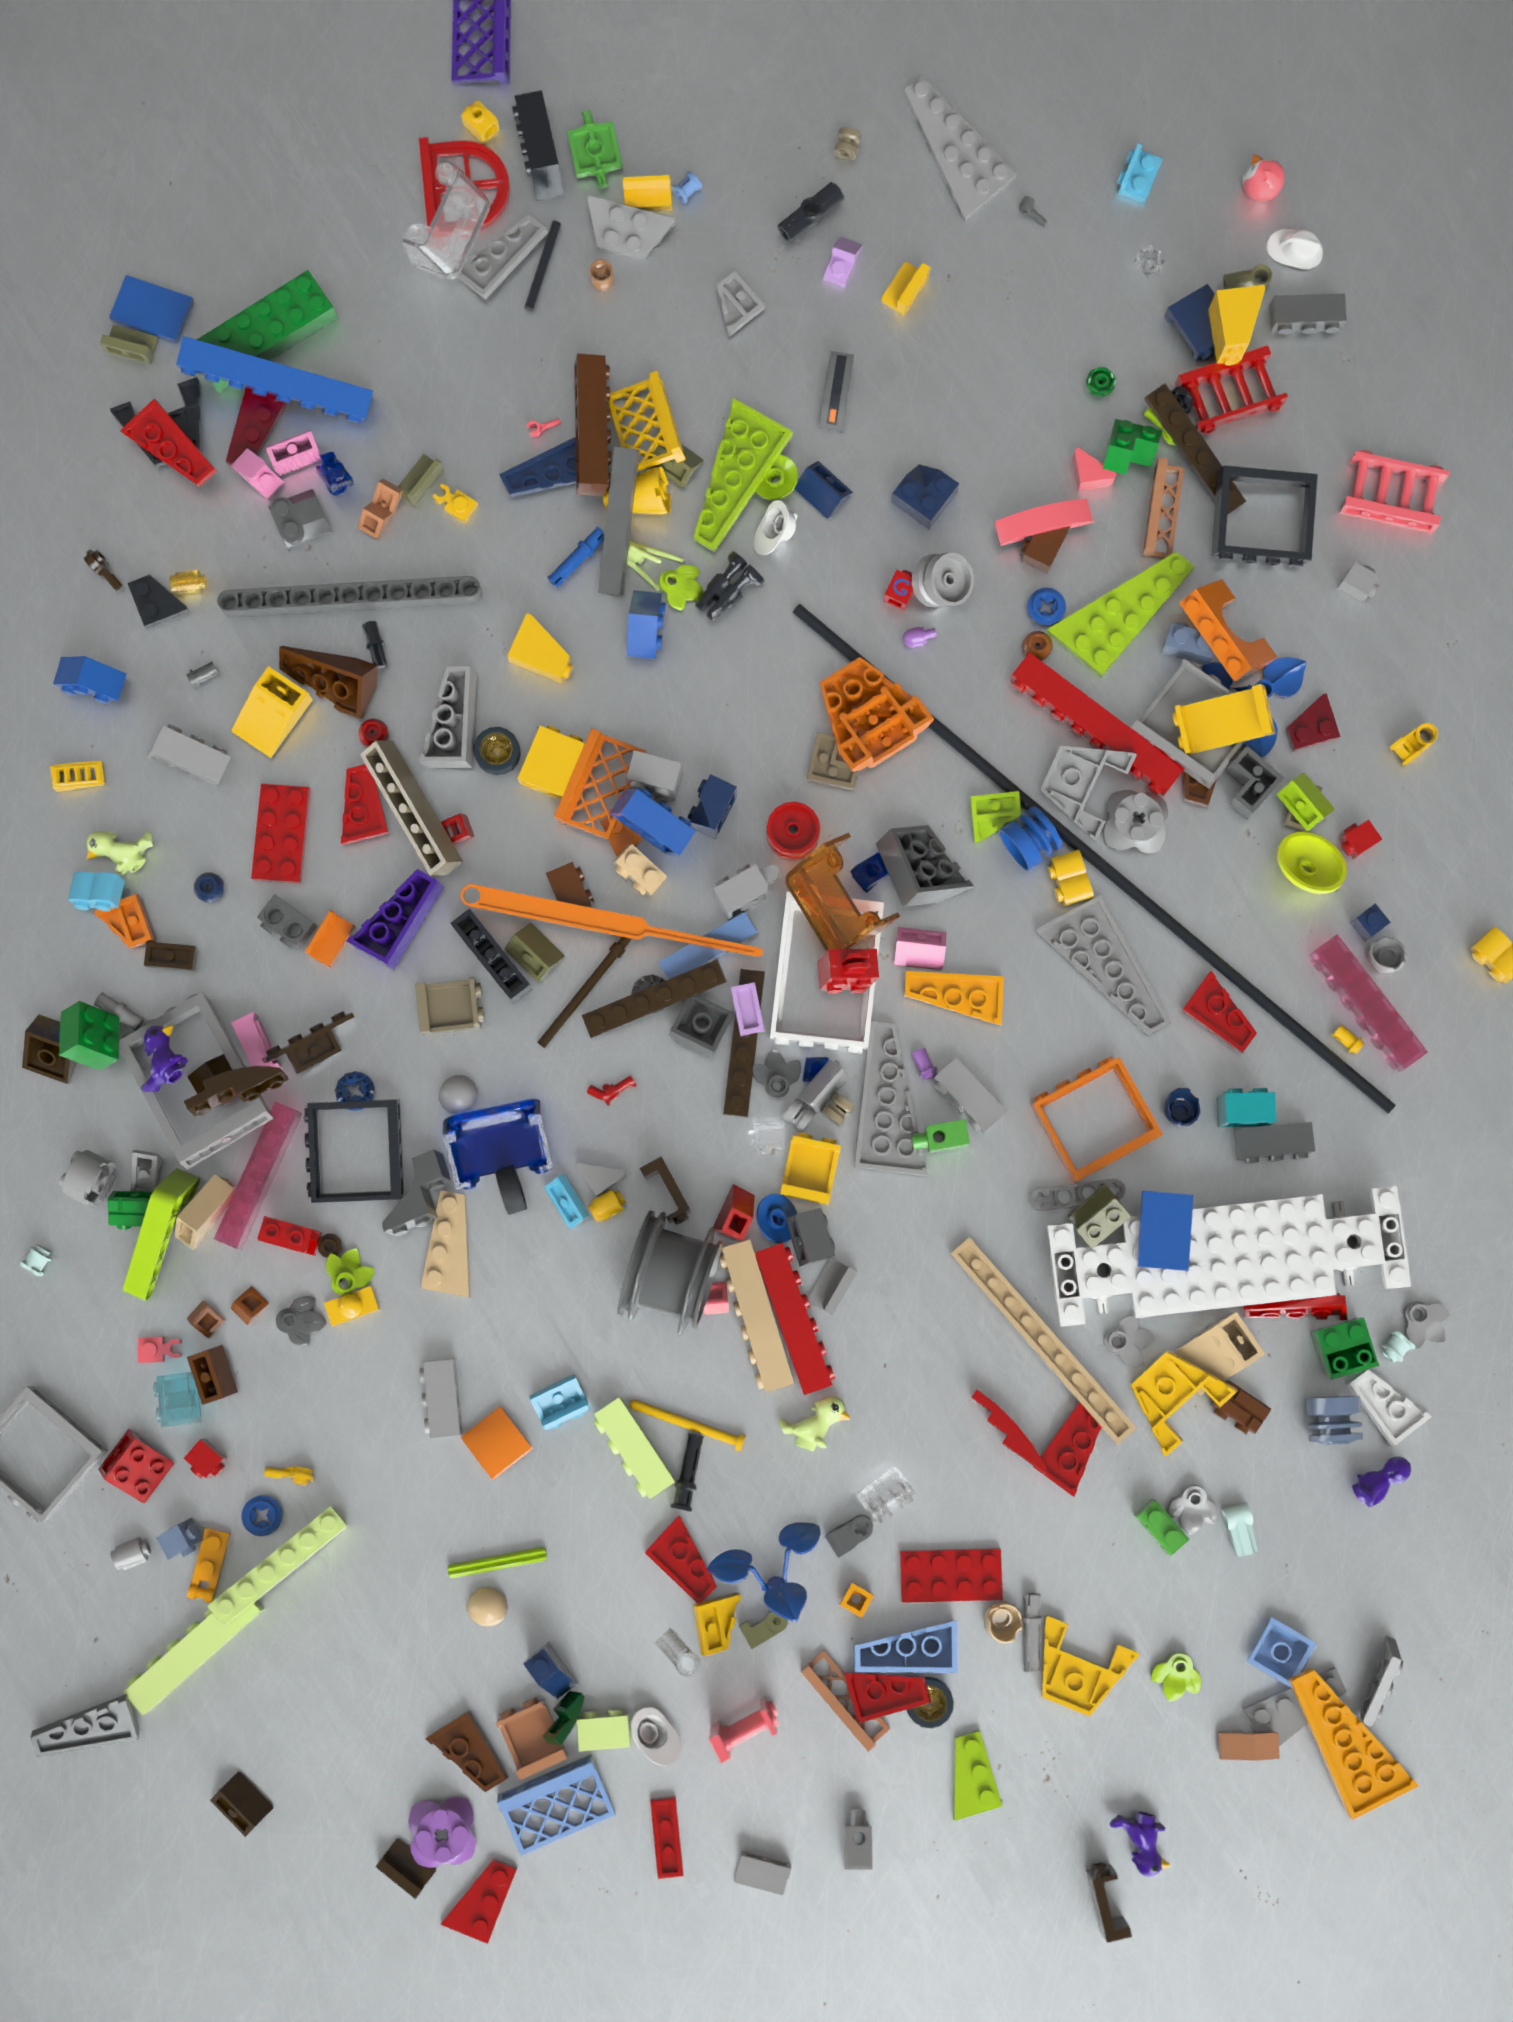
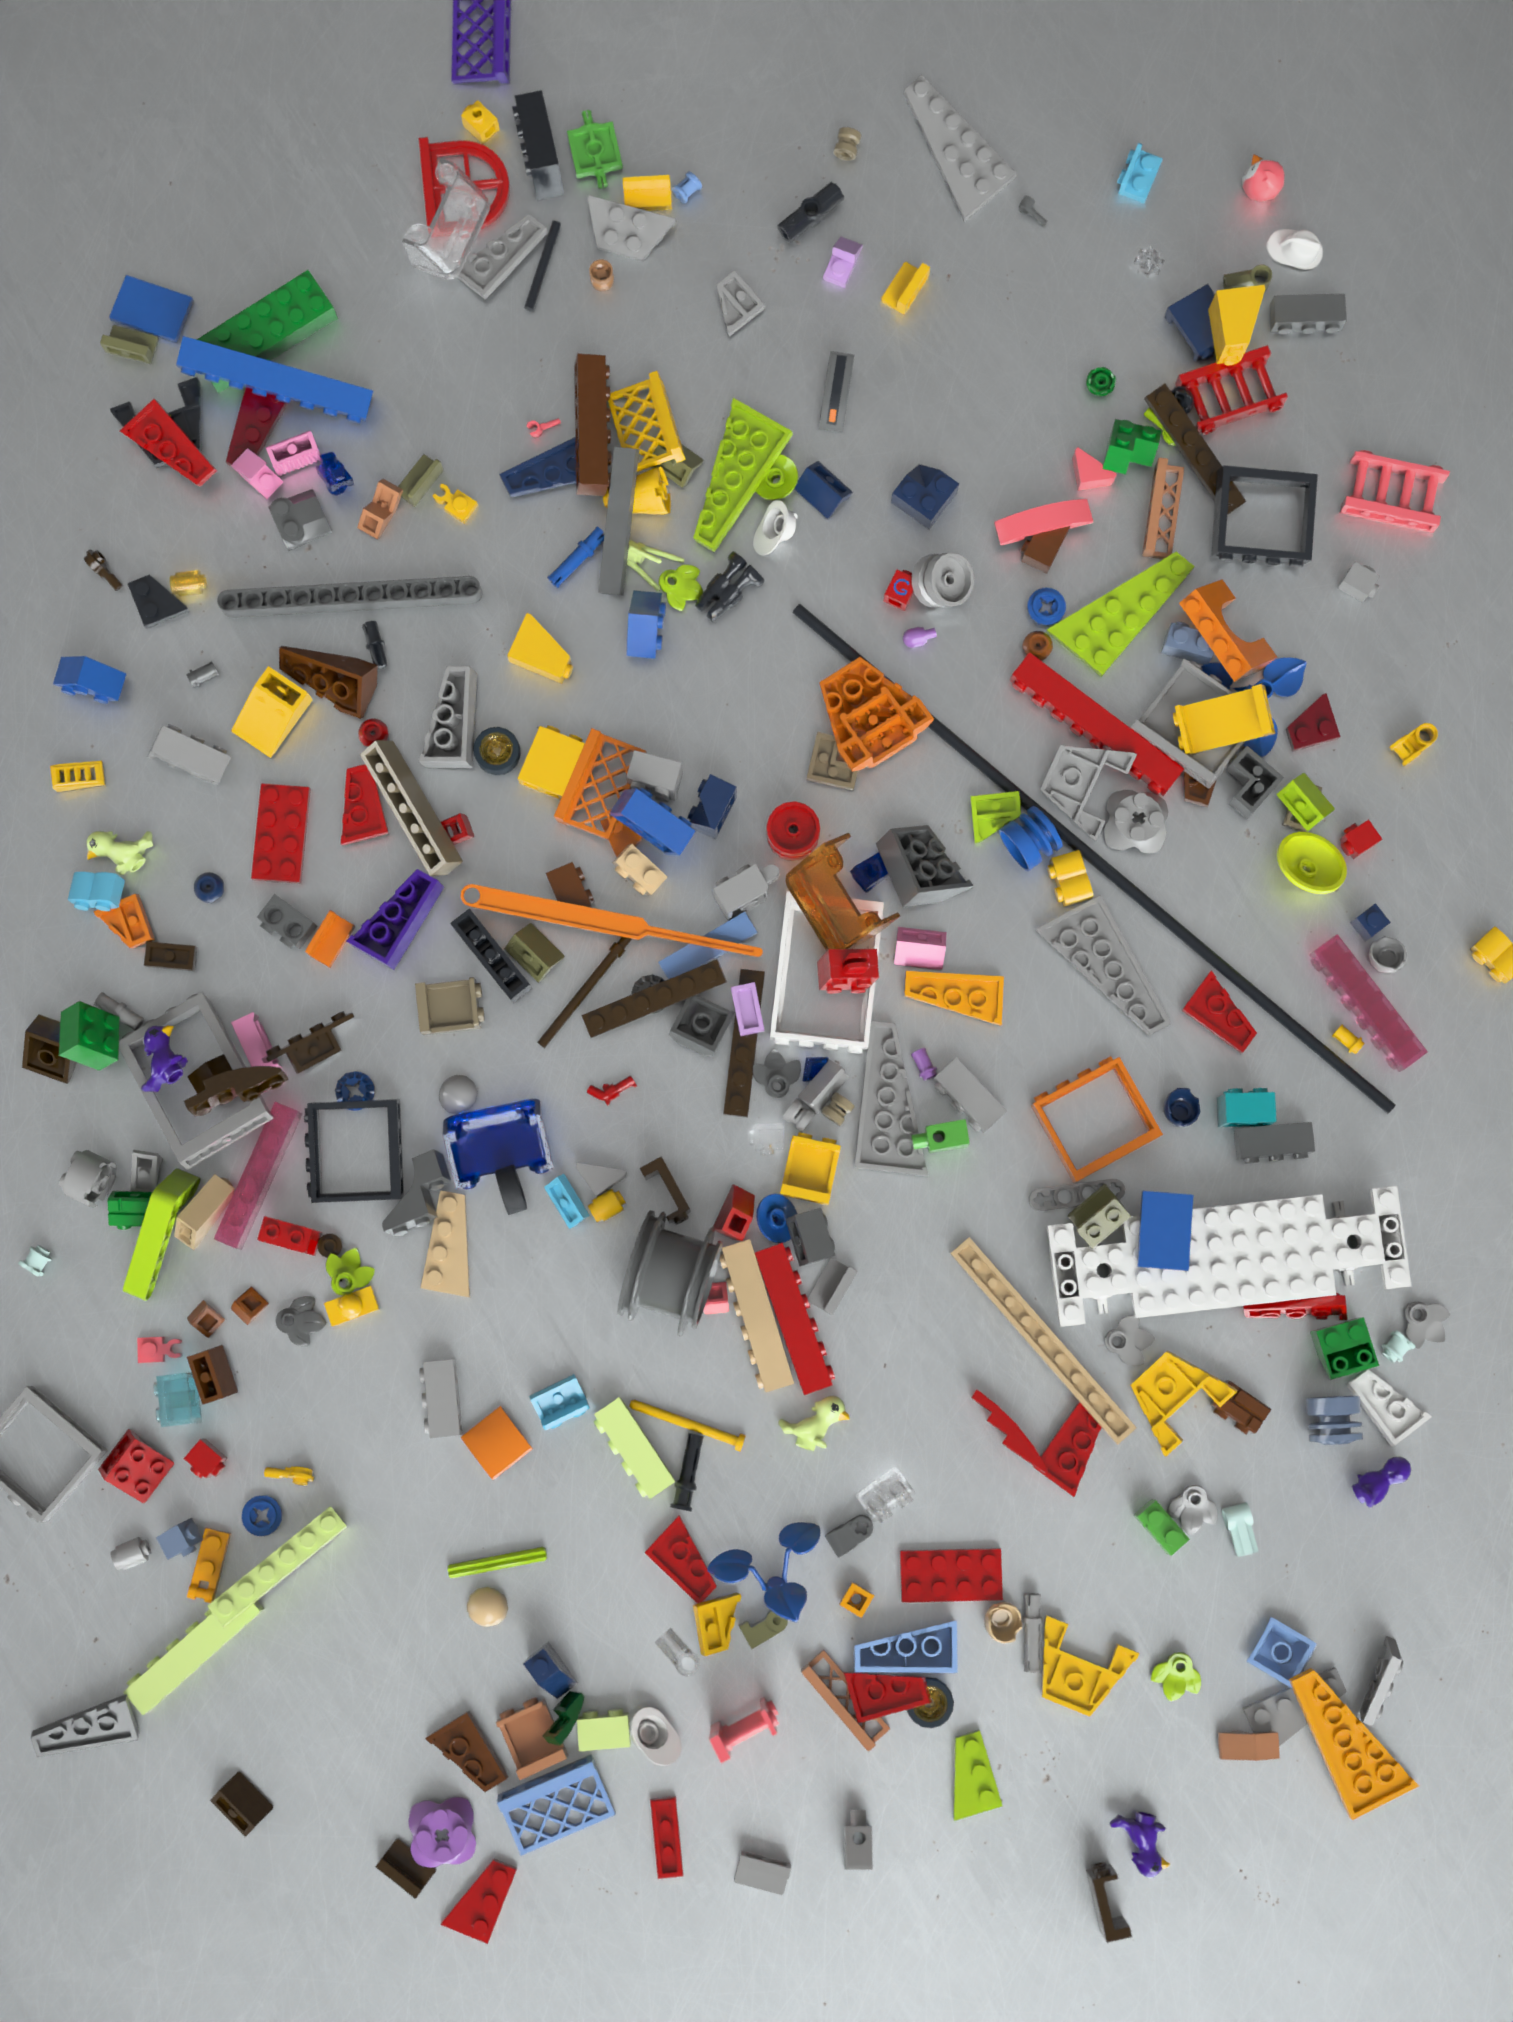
(1222, 1348): tan slope -> none

